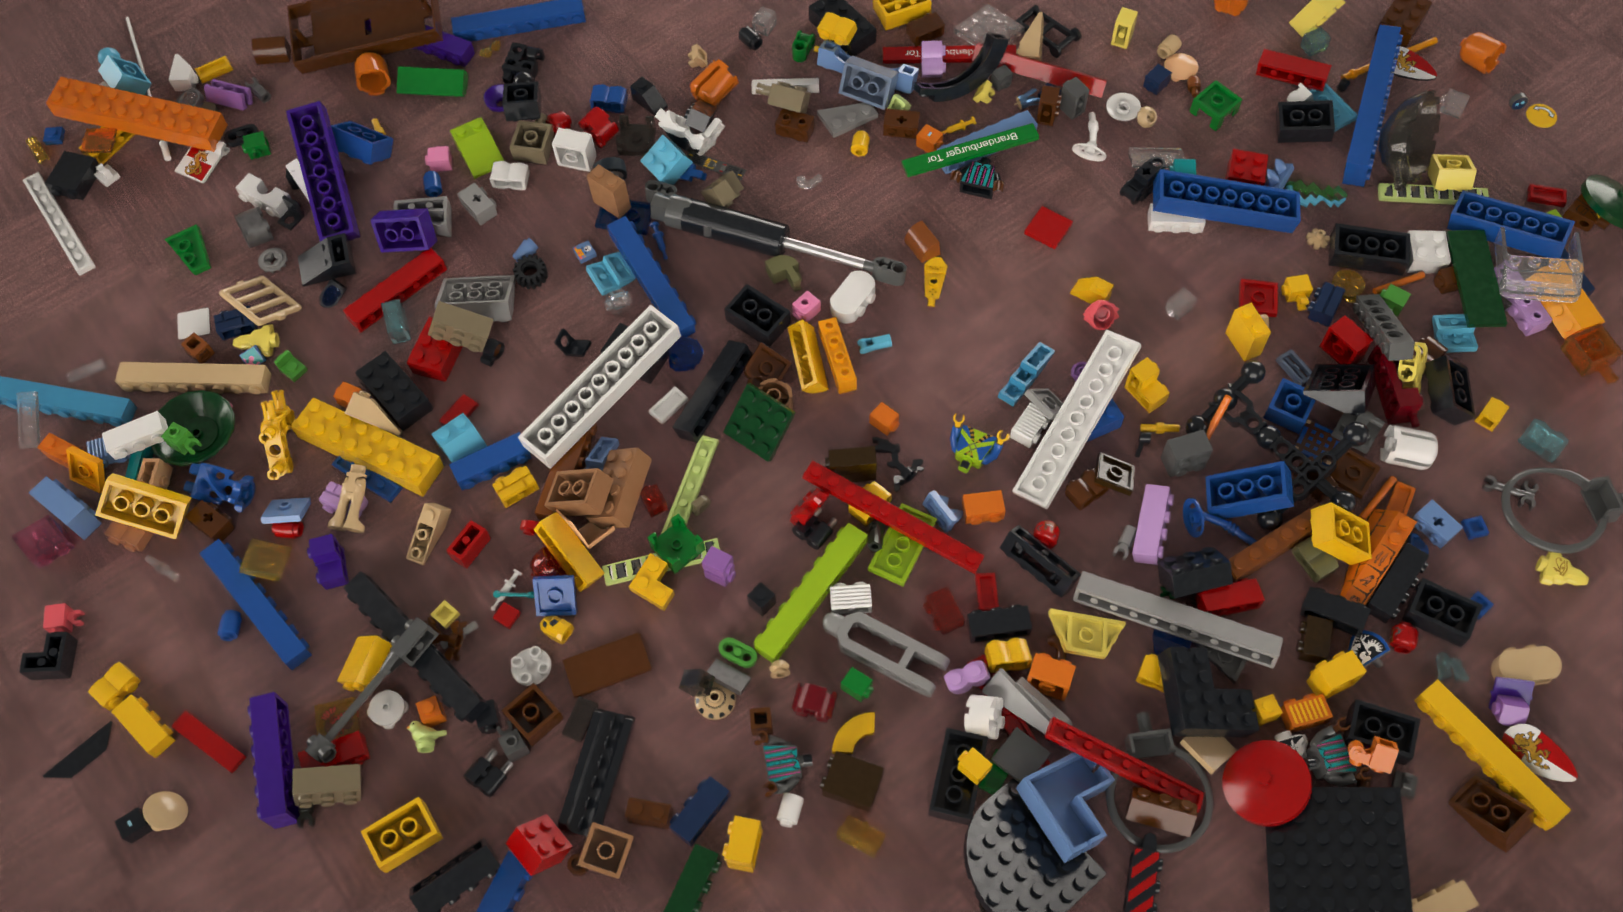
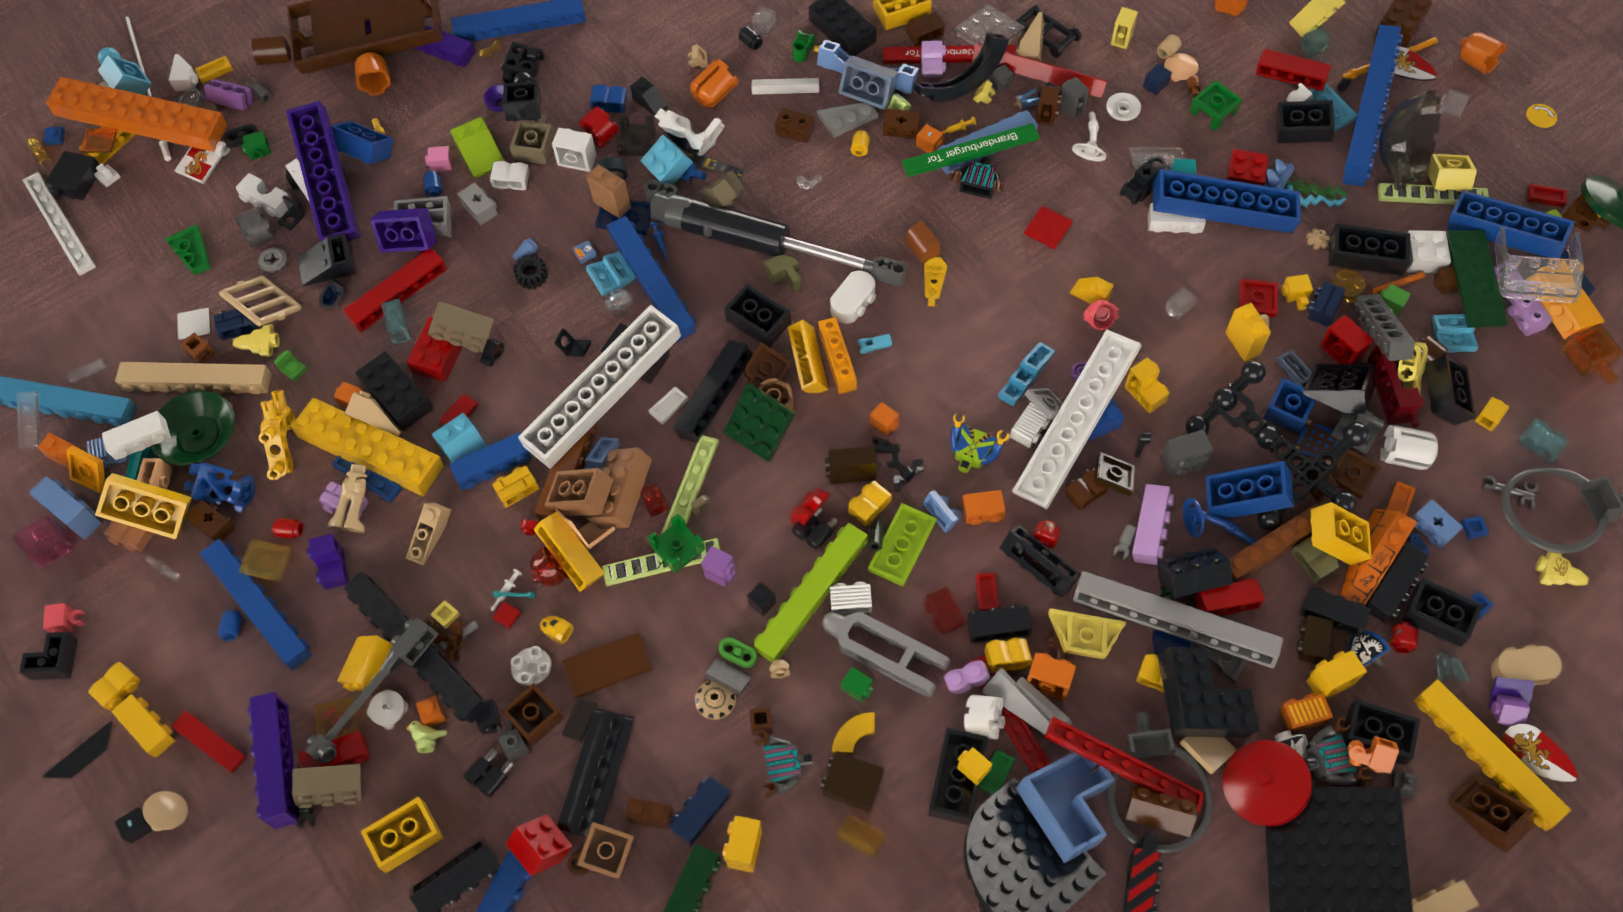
(180, 439): bright green brick -> none
(253, 356): tile -> none
(285, 510): medium blue plate -> none
(432, 81): green brick -> none
(468, 544): red brick -> none
(482, 295): light grey slope -> none
(555, 595): plate -> none
(559, 120): red head -> none
(648, 584): yellow brick -> none
(685, 354): clear blue hat -> none
(696, 682): clear smoke brick -> none
(700, 115): brick -> none
(786, 97): dark tan brick -> none
(790, 809): white brick -> none
(806, 307): bright pink brick -> none
(814, 701): dark red brick -> none
(837, 28): yellow brick -> none
(893, 517): red plate -> none
(1020, 755): dark grey tile -> none
(1146, 117): tan plate -> none
(1159, 427): yellow bar -> none
(1218, 415): orange bar -> none
(1267, 709): yellow brick -> none
(1378, 497): orange bar -> none
(1518, 101): tile -> none

